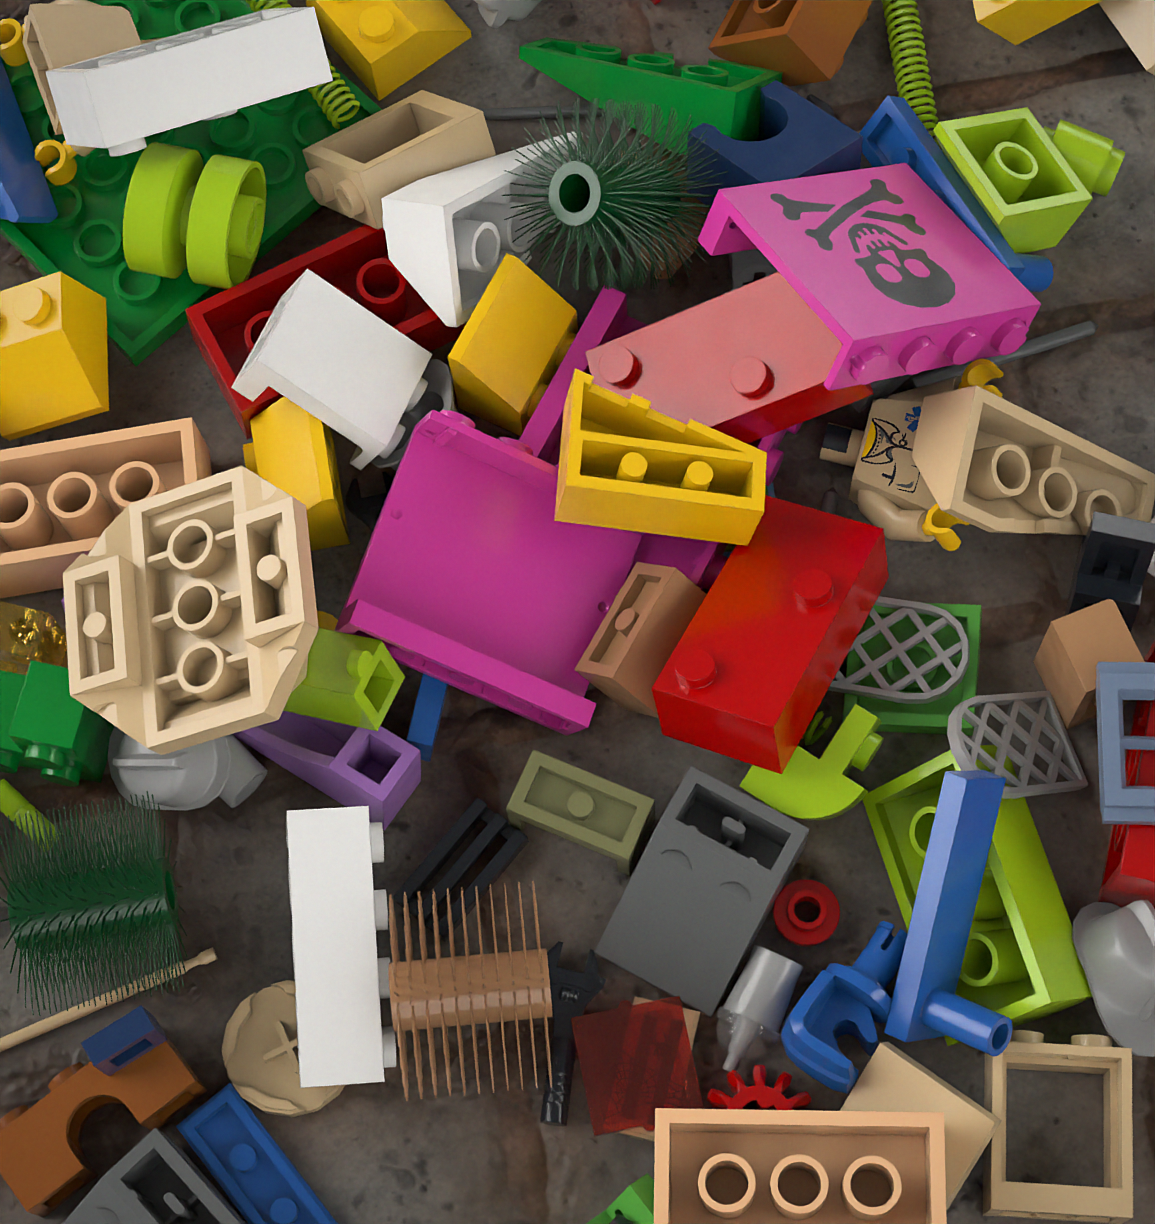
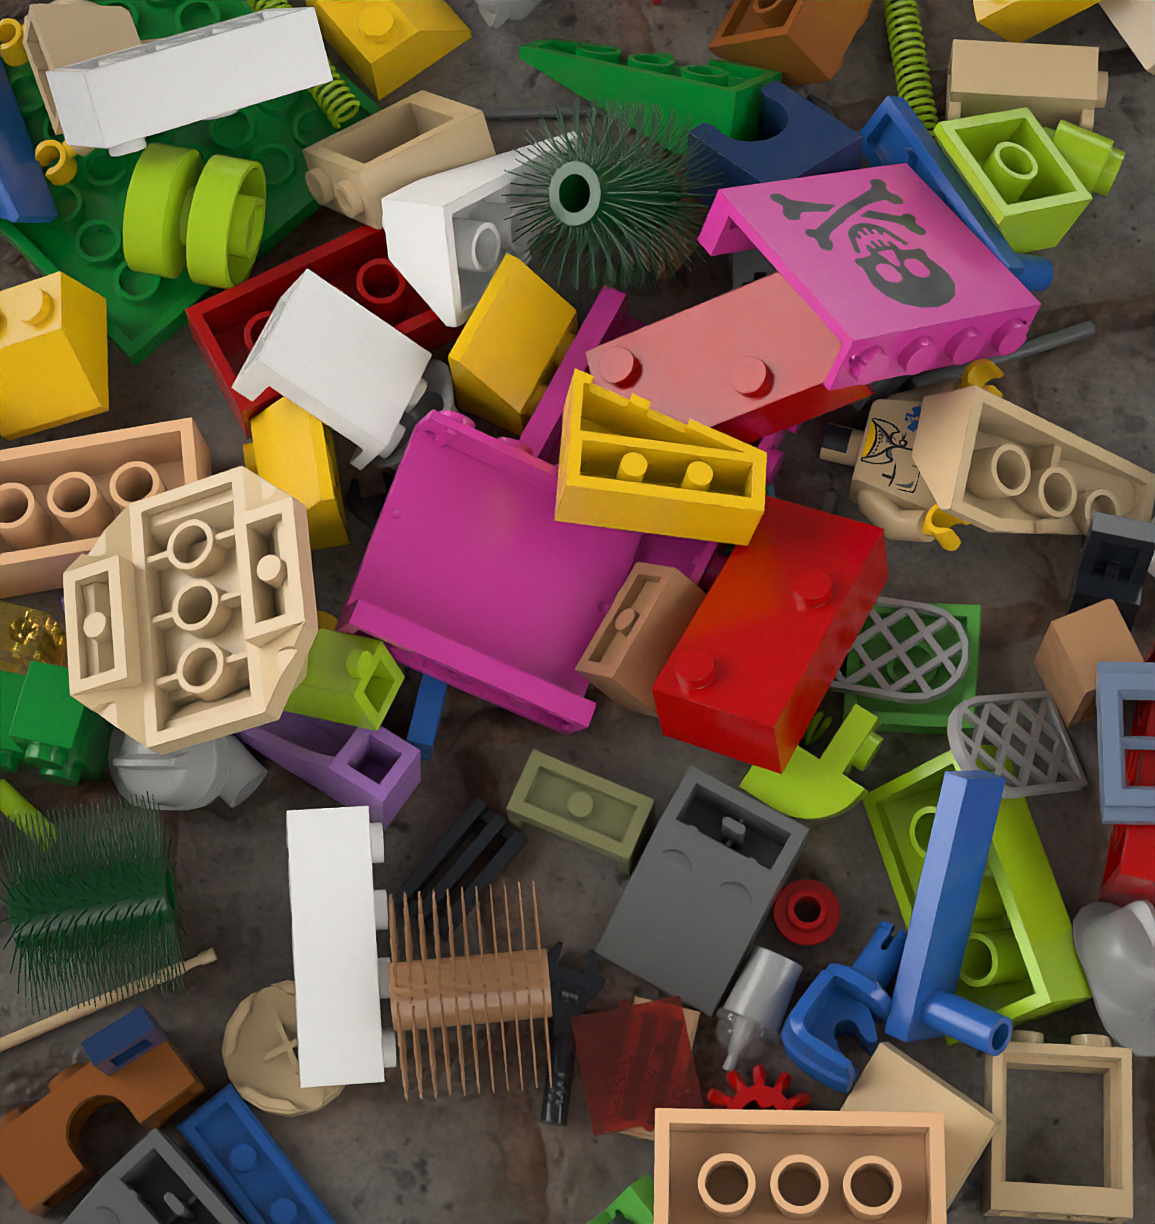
(1006, 76): none -> tan brick

